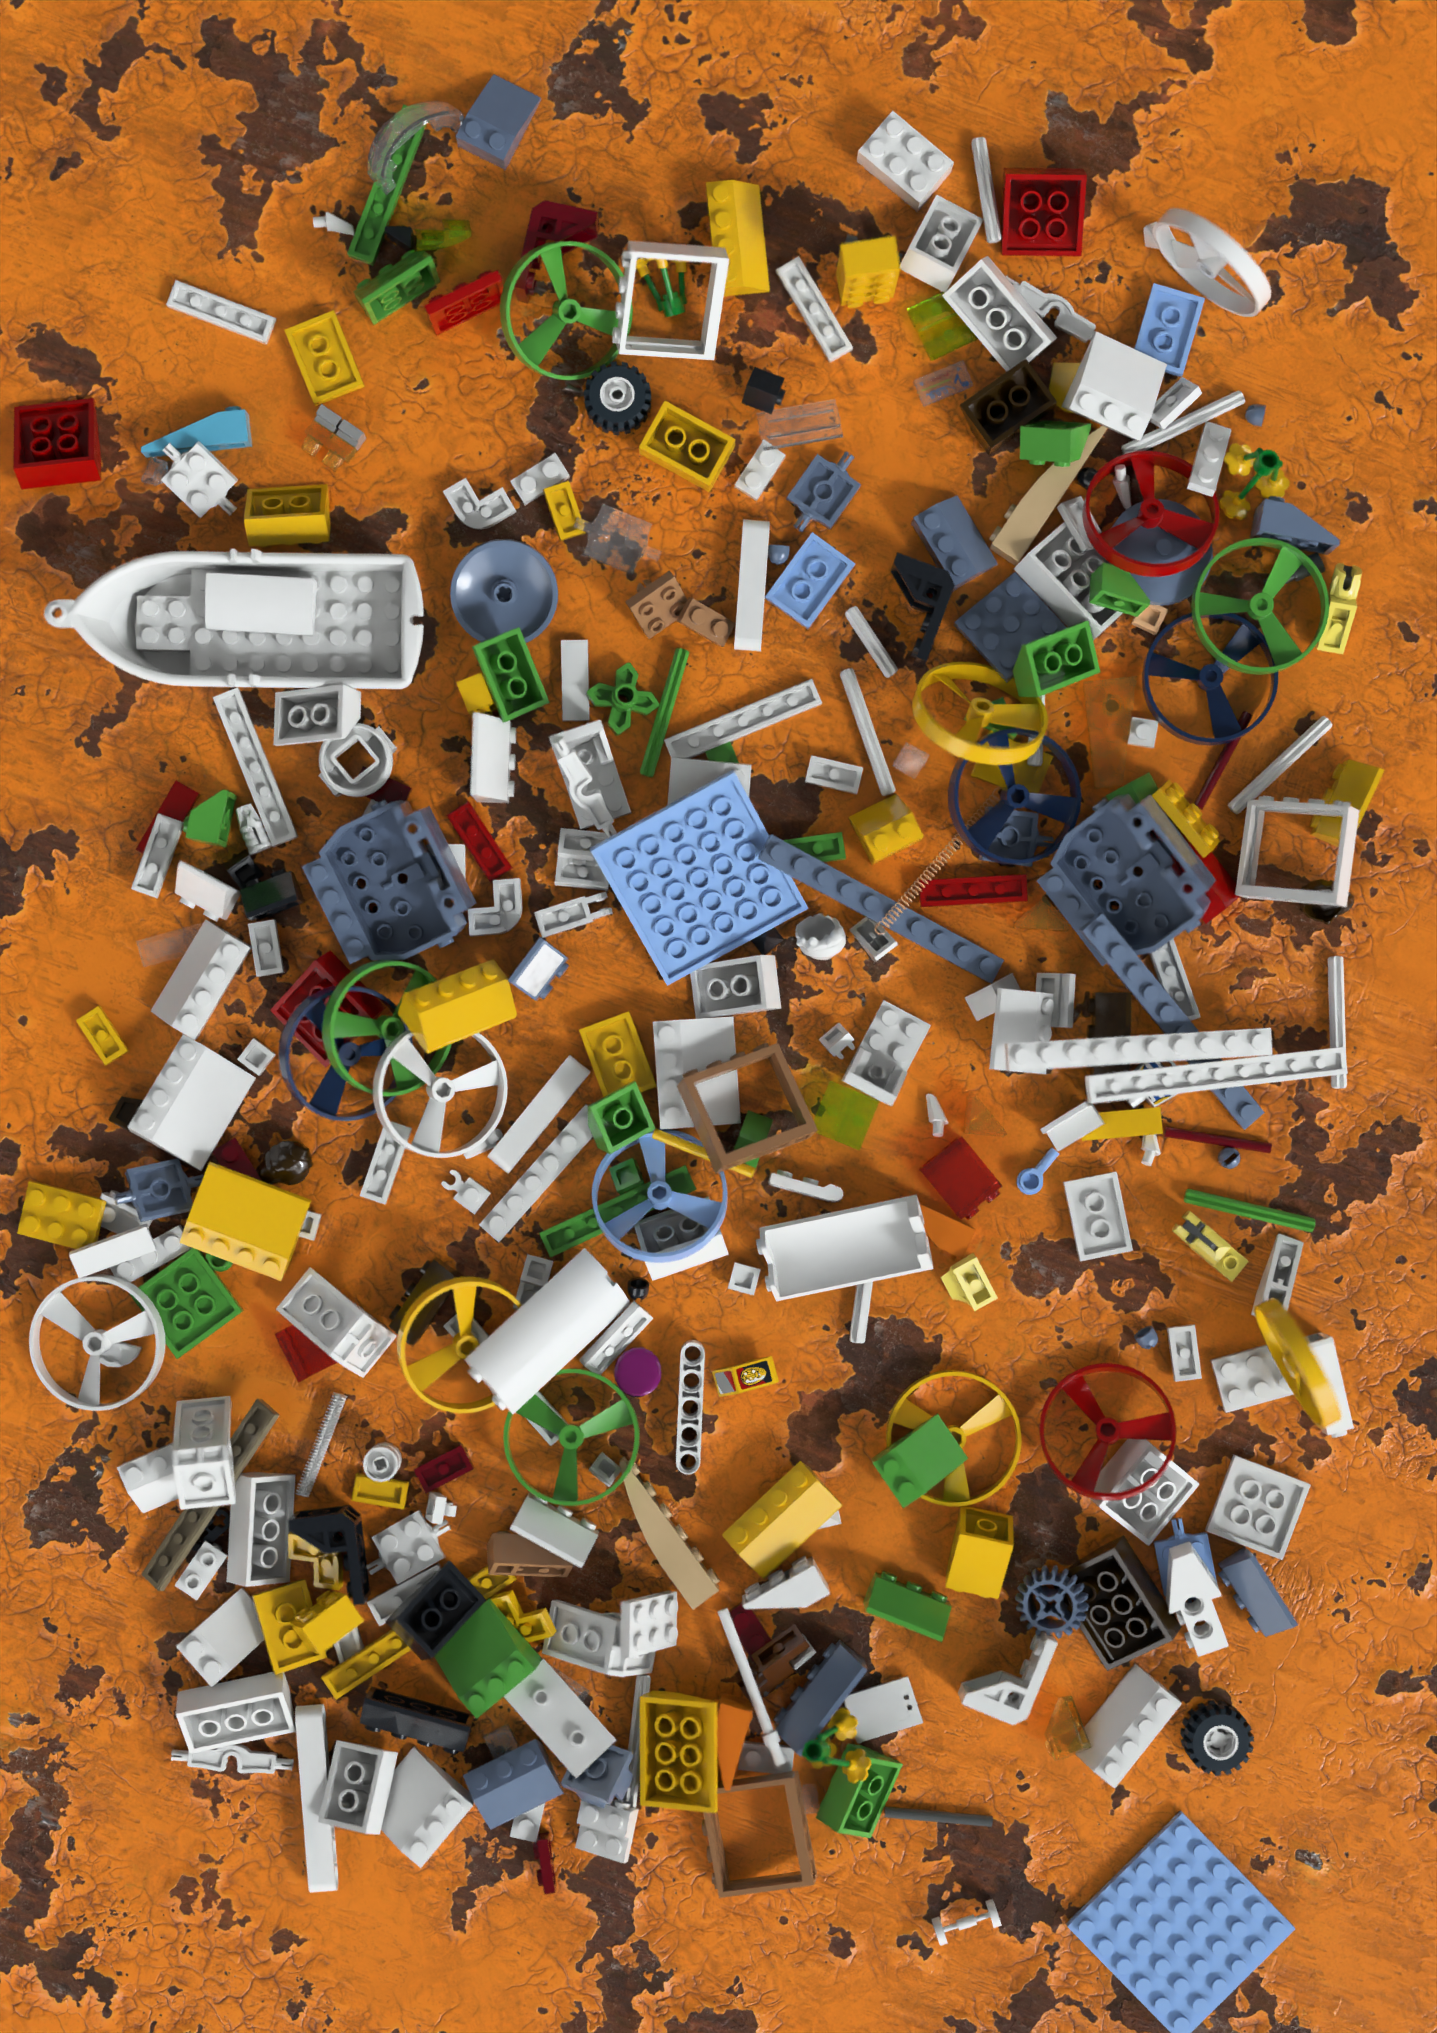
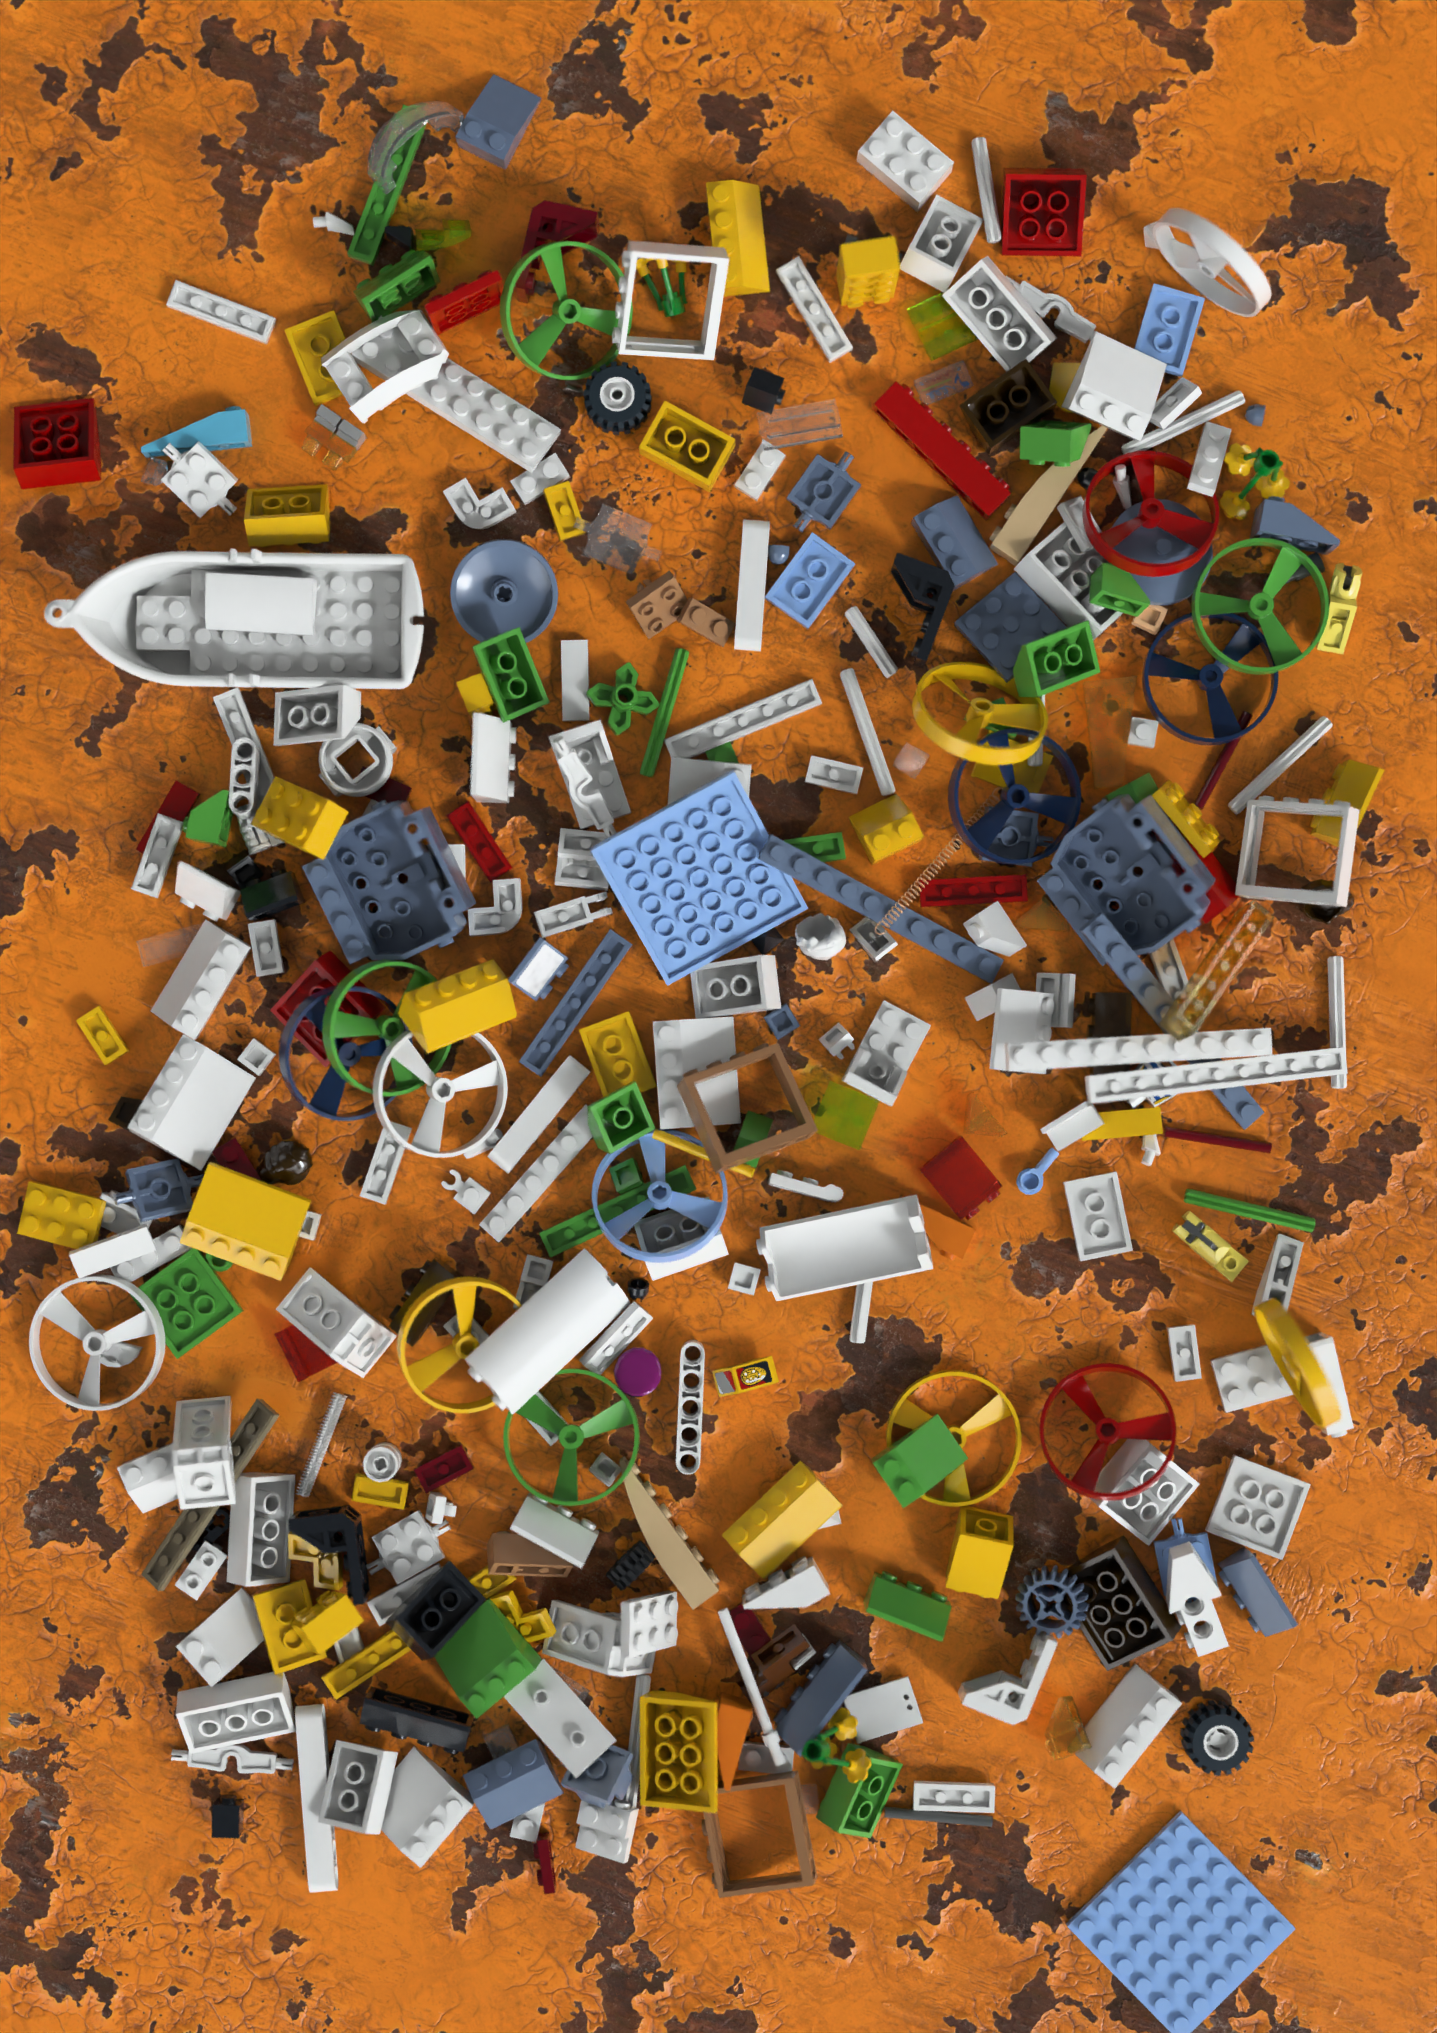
(227, 1817): none -> black brick
(239, 766): none -> white beam
(299, 817): none -> yellow brick
(354, 384): none -> white wedge
(465, 401): none -> white plate
(575, 1003): none -> sand blue plate
(630, 1565): none -> black tyre
(781, 1021): none -> sand blue tile
(936, 1115): white bar -> none
(941, 450): none -> red brick
(954, 1796): none -> white plate
(966, 1922): white wheel -> none
(969, 1283): light yellow slope -> none
(995, 931): none -> white slope
(1147, 1337): sand blue hinge -> none
(1216, 971): none -> clear yellow brick
(1224, 1154): sand blue hinge -> none

